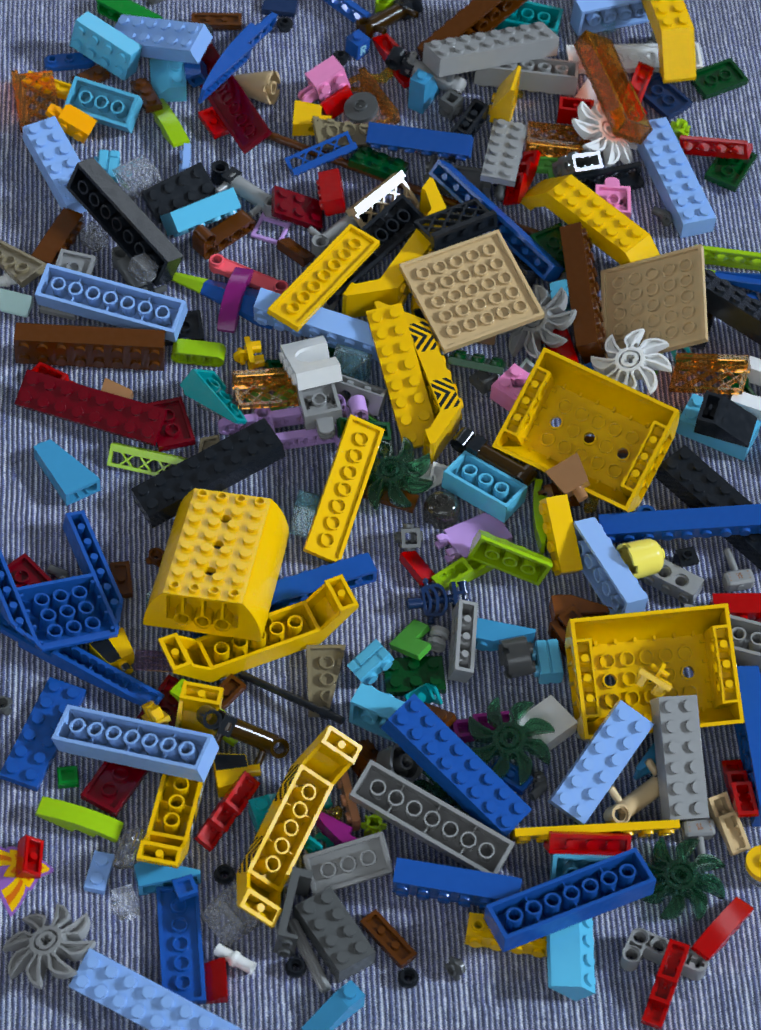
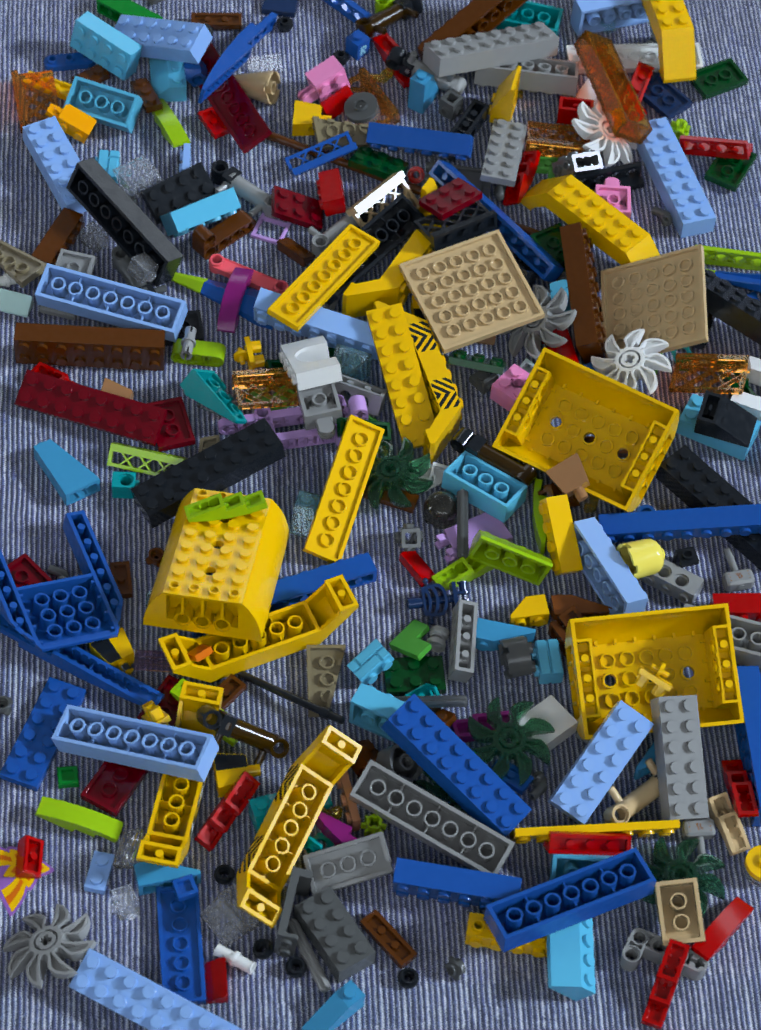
(123, 483): none -> teal brick
(188, 342): none -> light grey pin
(200, 652): none -> orange tile
(221, 508): none -> lime slope
(259, 945): none -> black plate
(265, 63): none -> clear plate
(412, 170): none -> red plate
(440, 701): none -> dark grey axle
(450, 198): none -> dark red plate
(462, 523): none -> dark grey axle
(531, 612): none -> yellow slope
(679, 911): none -> tan slope

